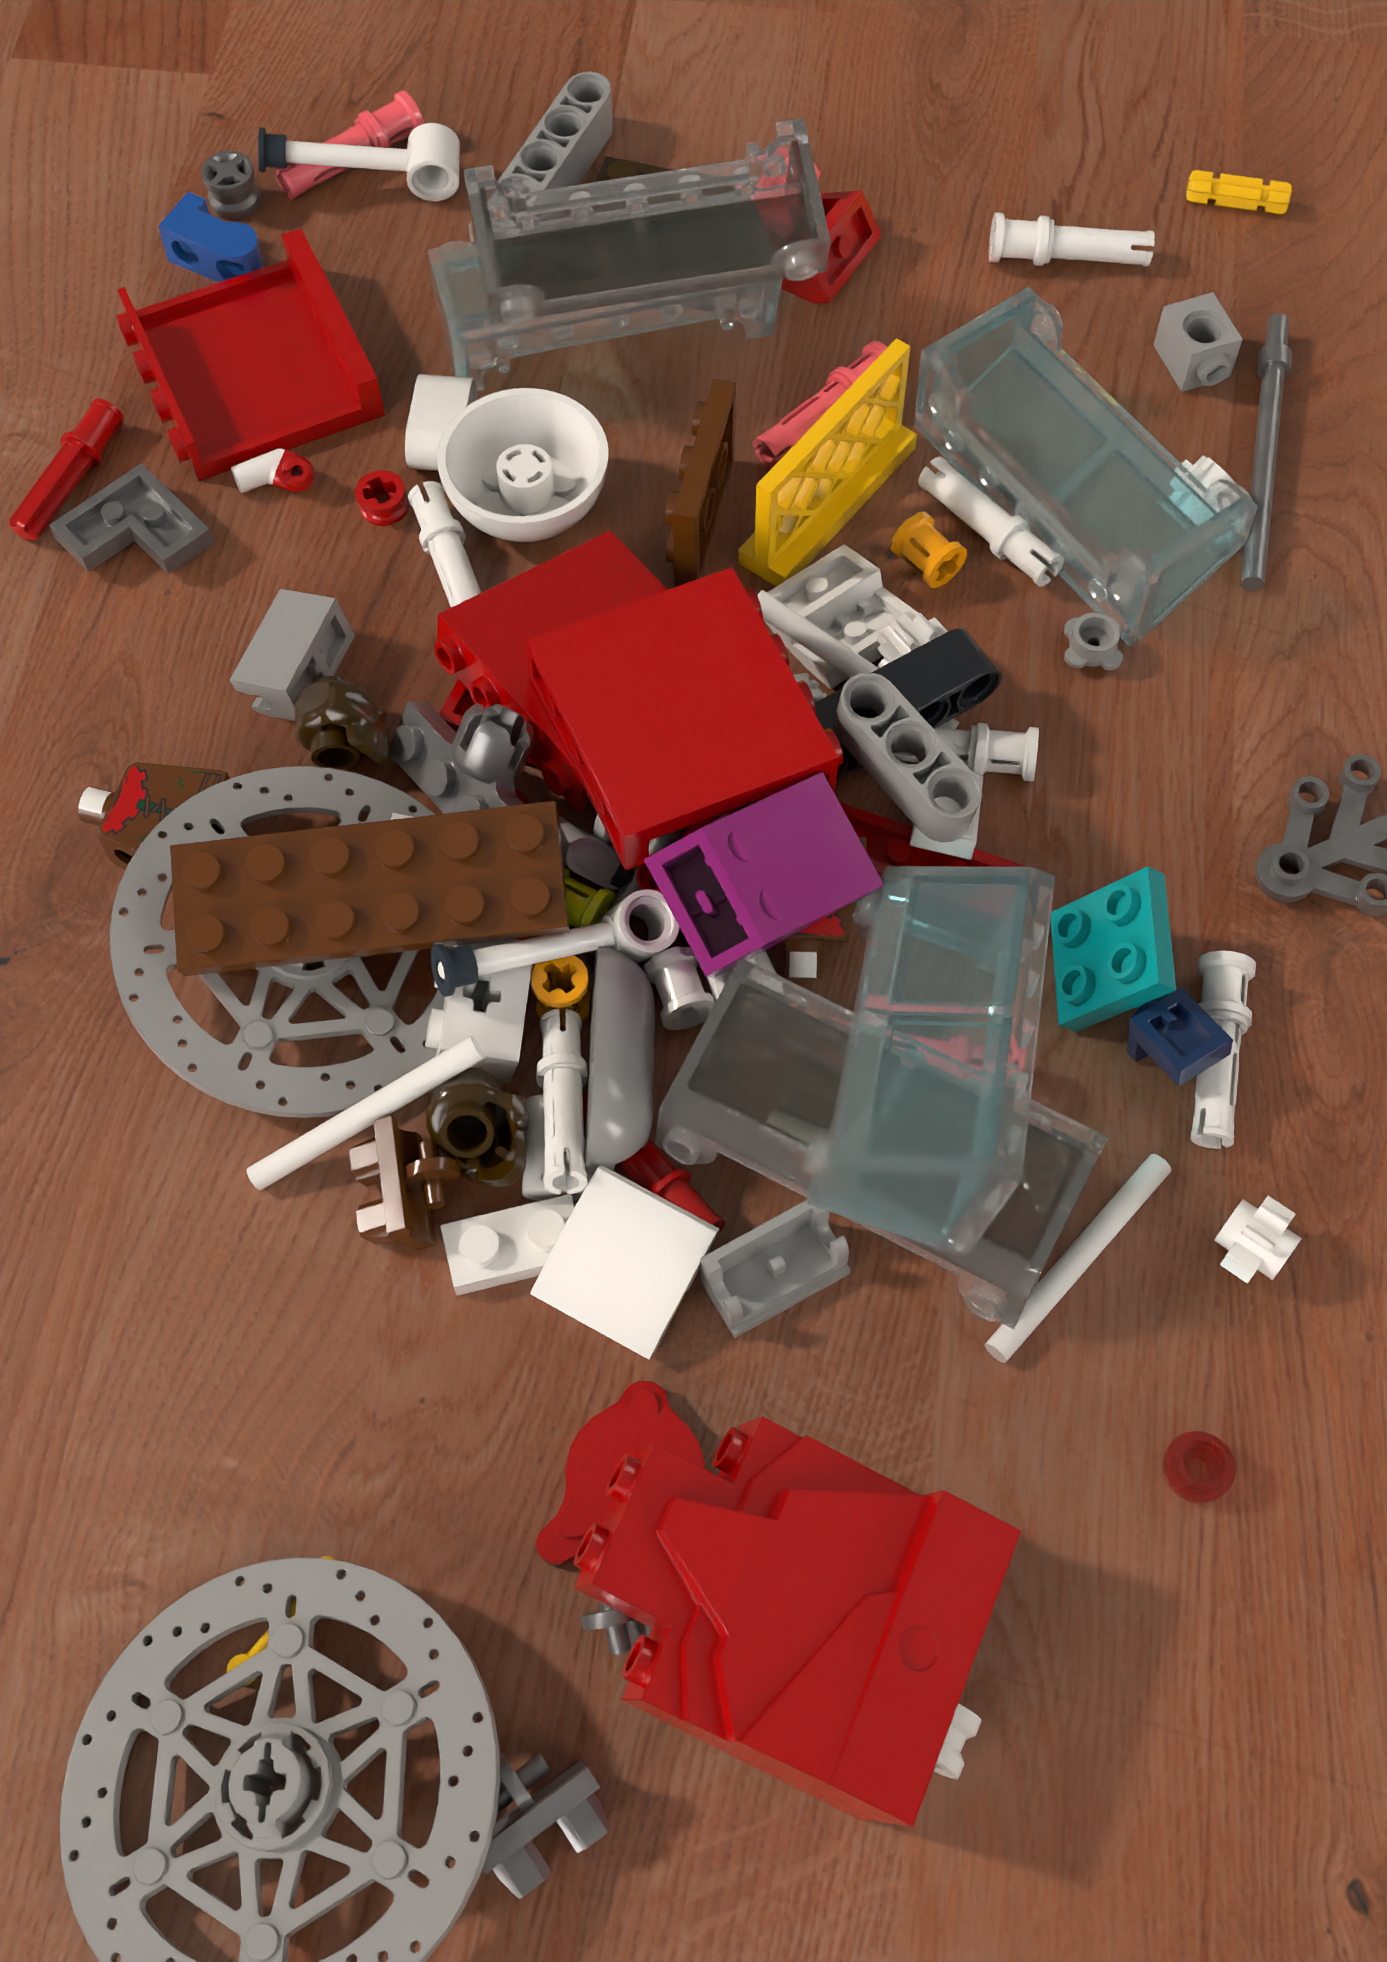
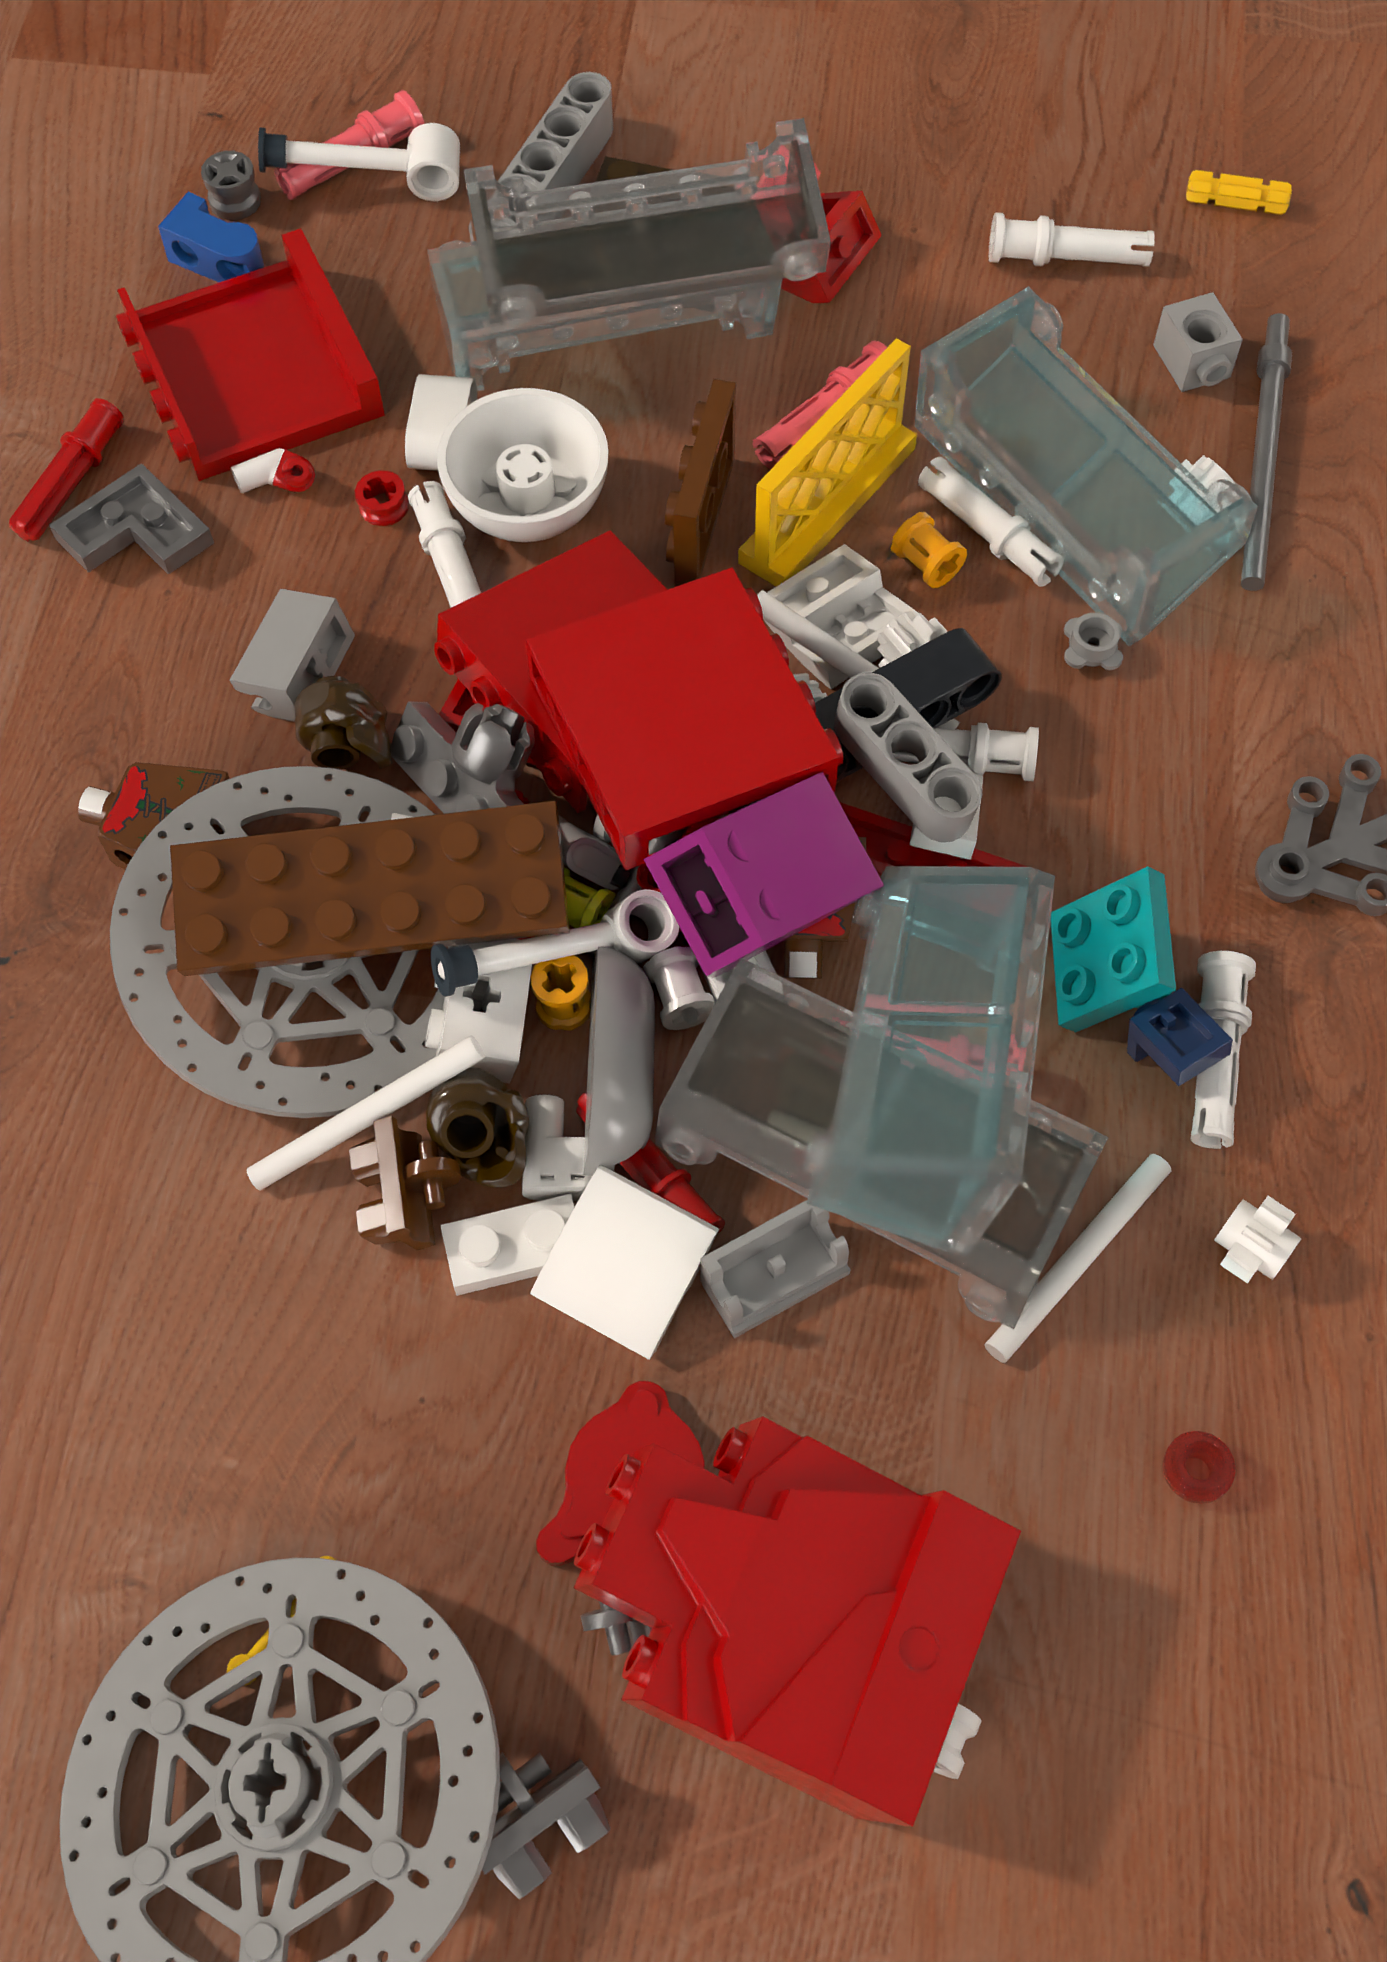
(562, 1077): white pin -> none

